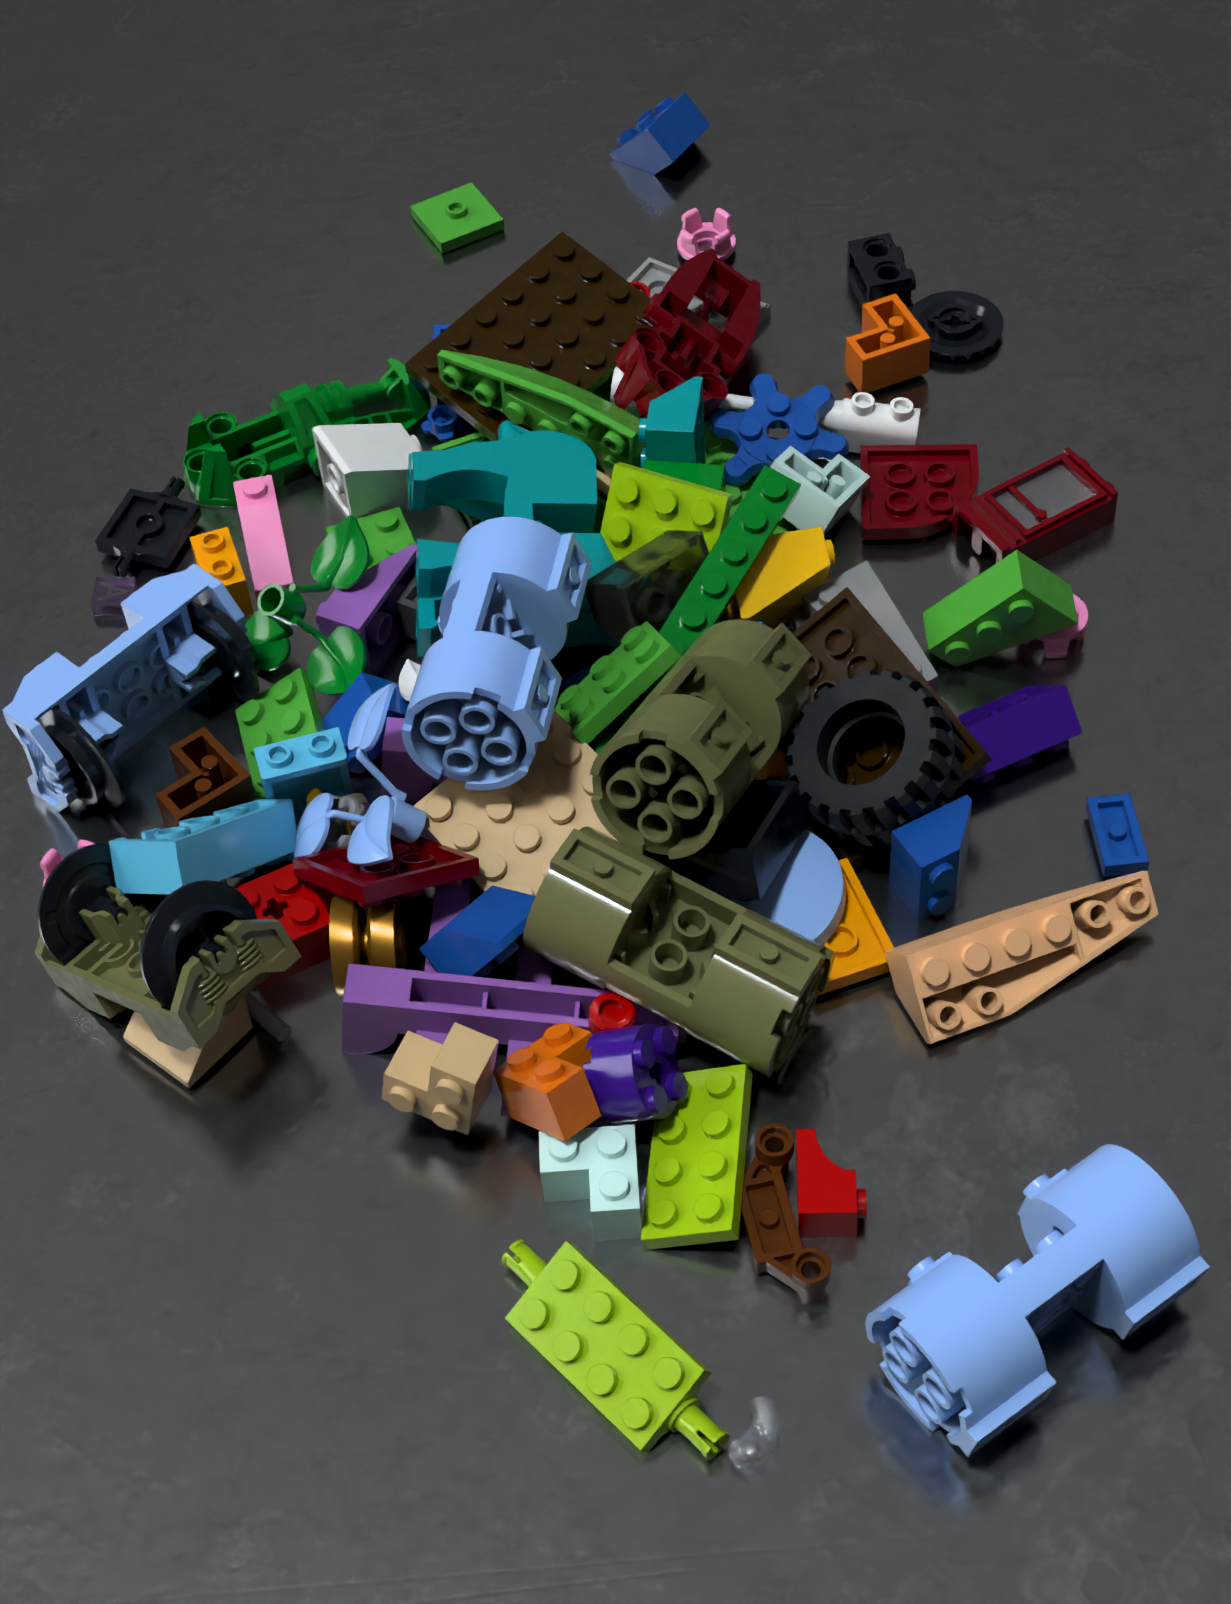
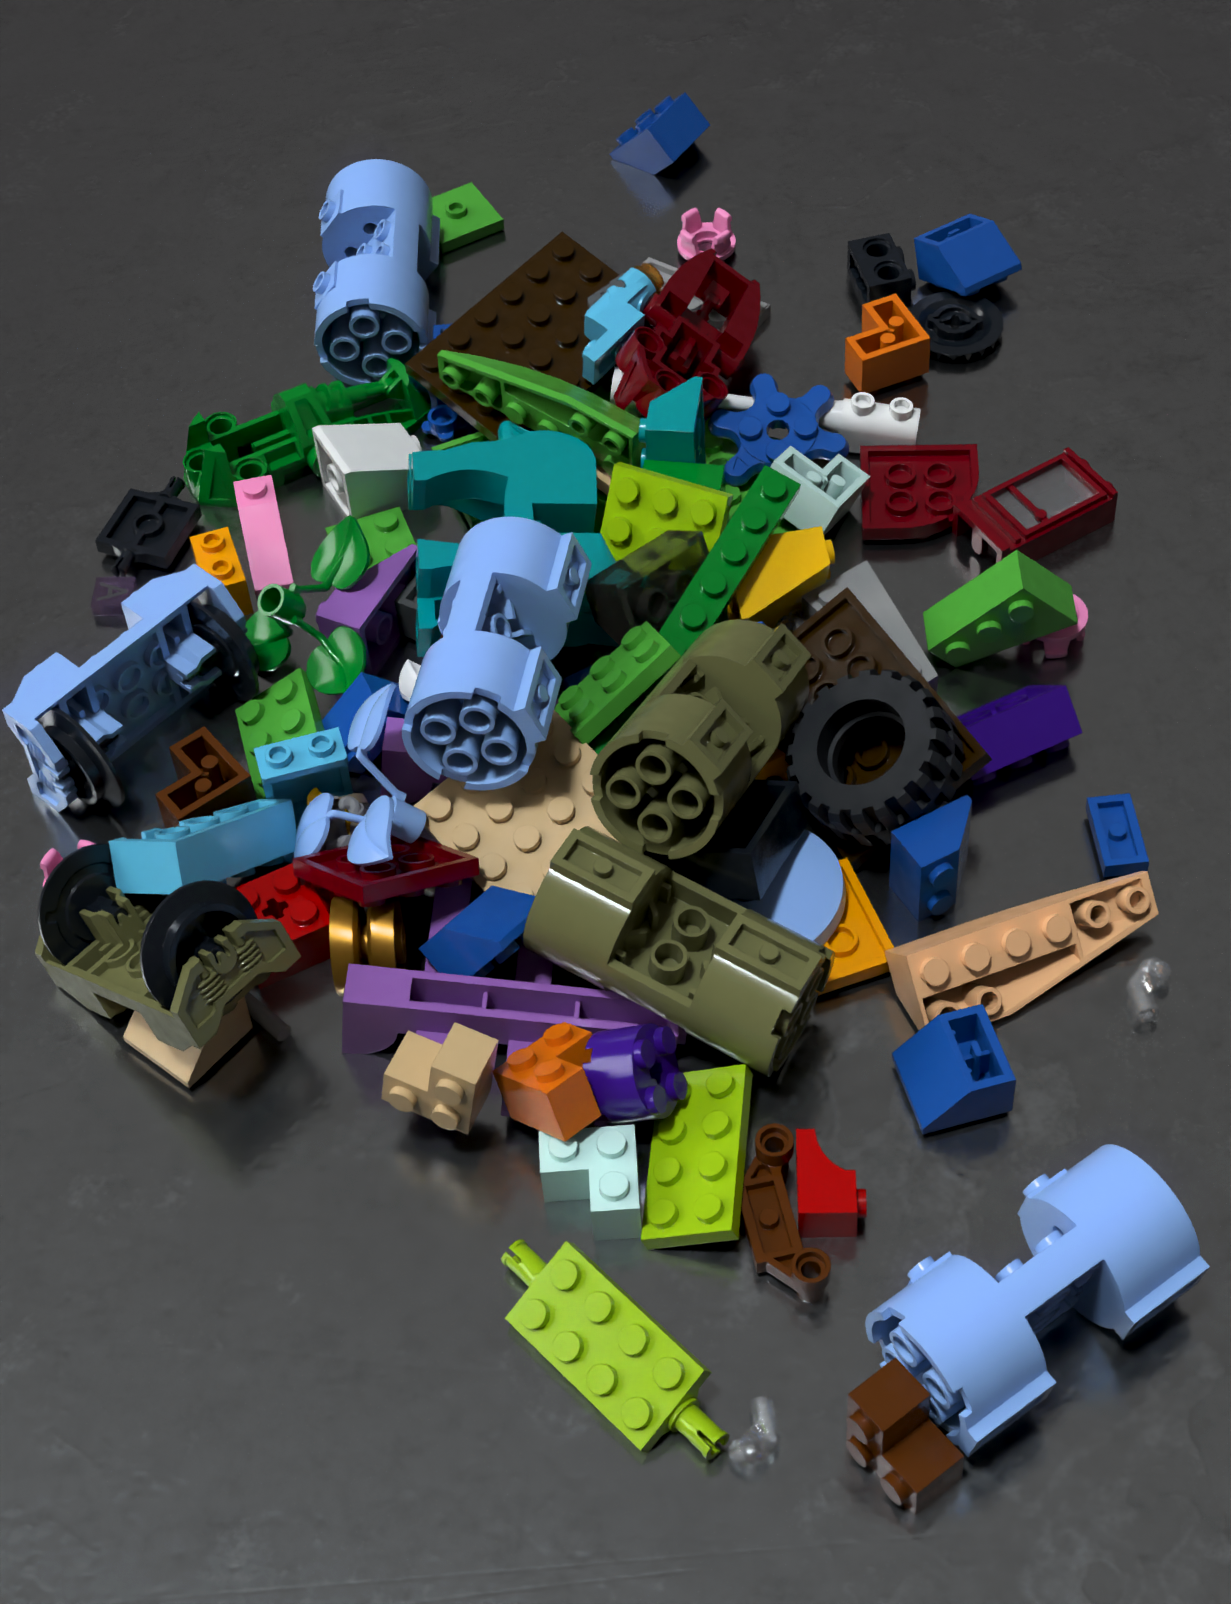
(378, 255): none -> light blue cylinder
(610, 1012): red tile -> none
(615, 315): none -> medium azure plate
(898, 1440): none -> reddish brown brick
(955, 1070): none -> blue slope
(965, 255): none -> blue slope
(1142, 983): none -> clear arm

